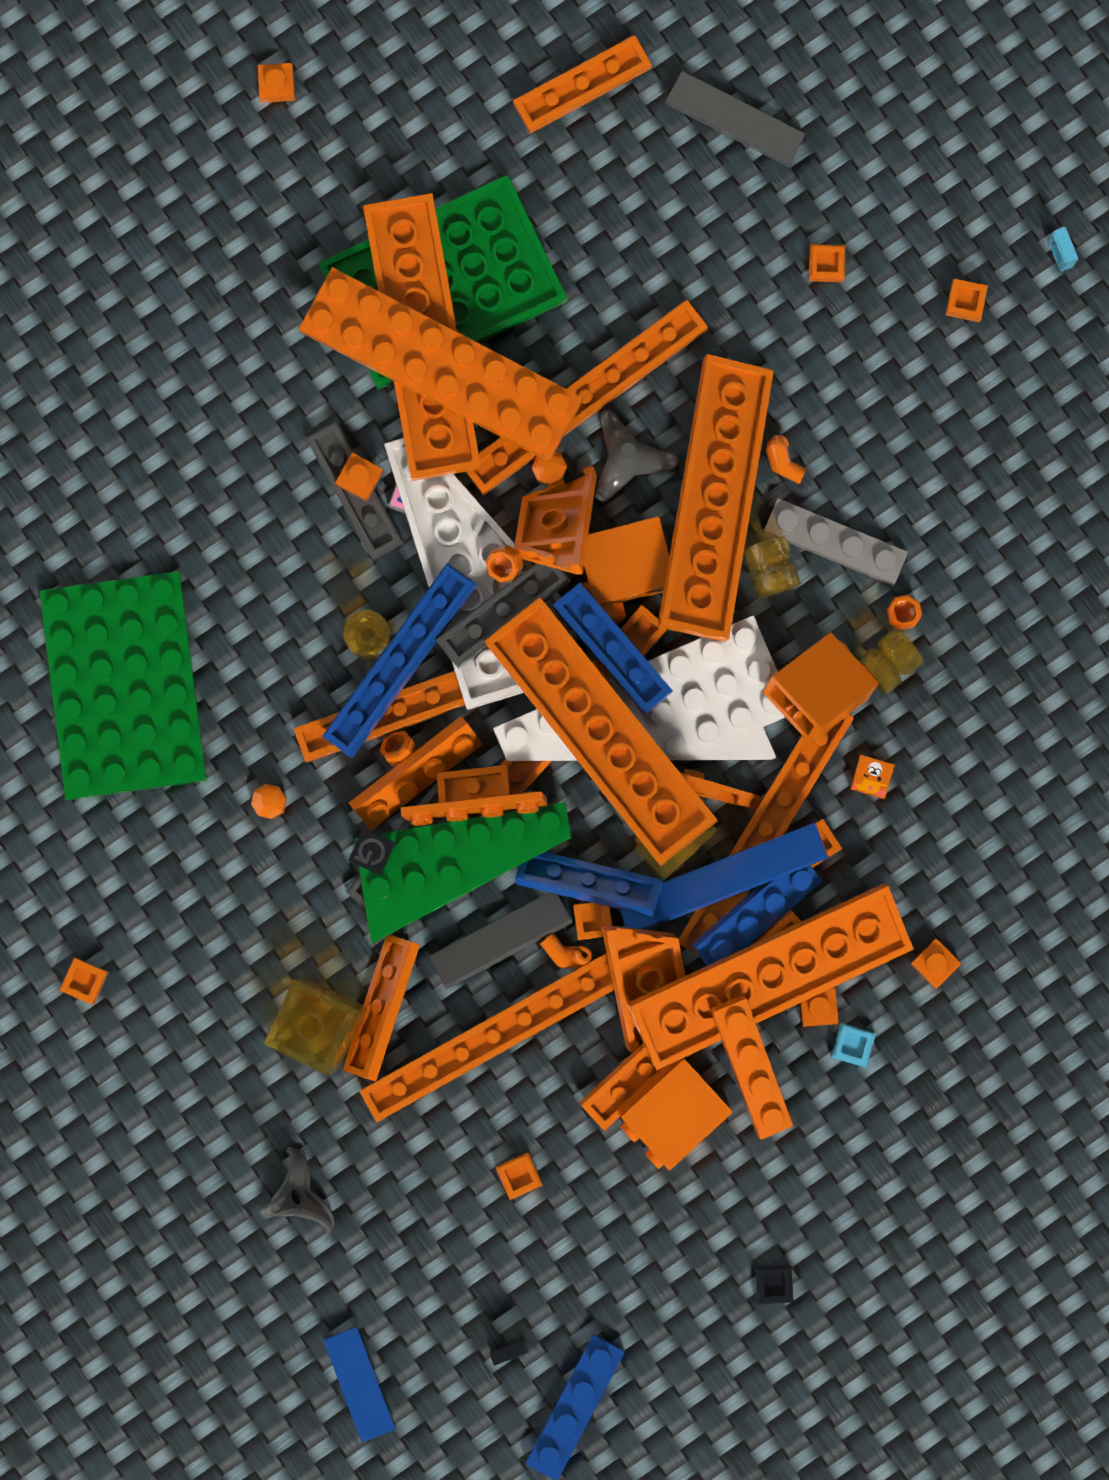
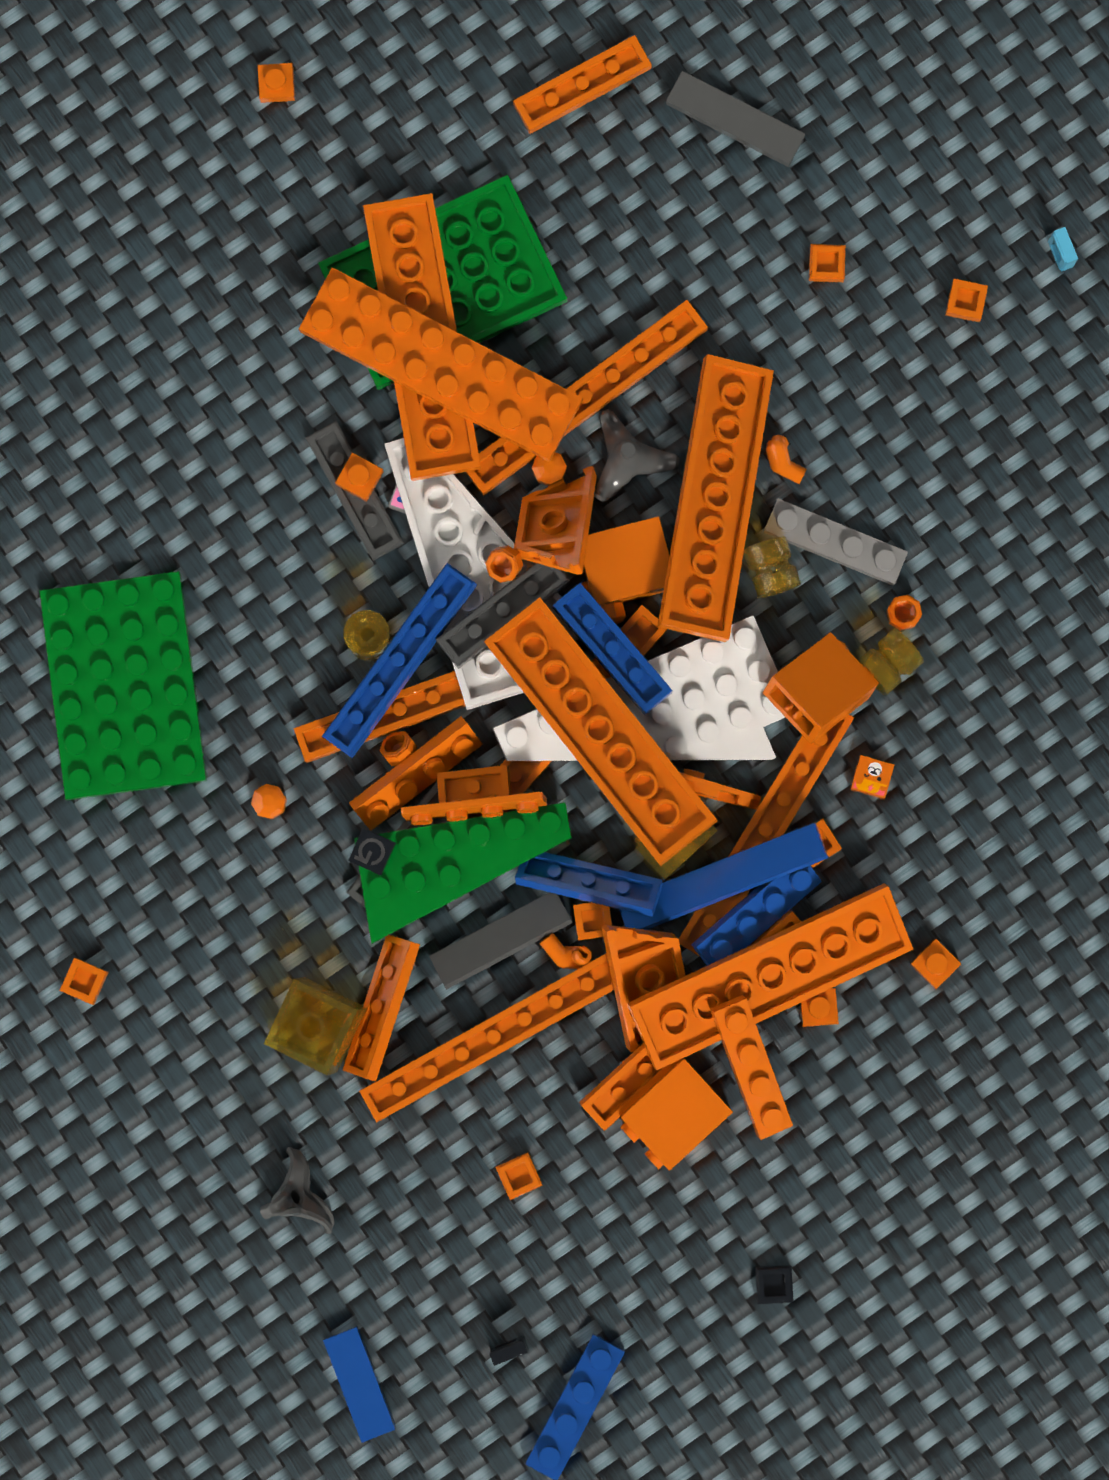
(853, 1045): medium azure tile -> none

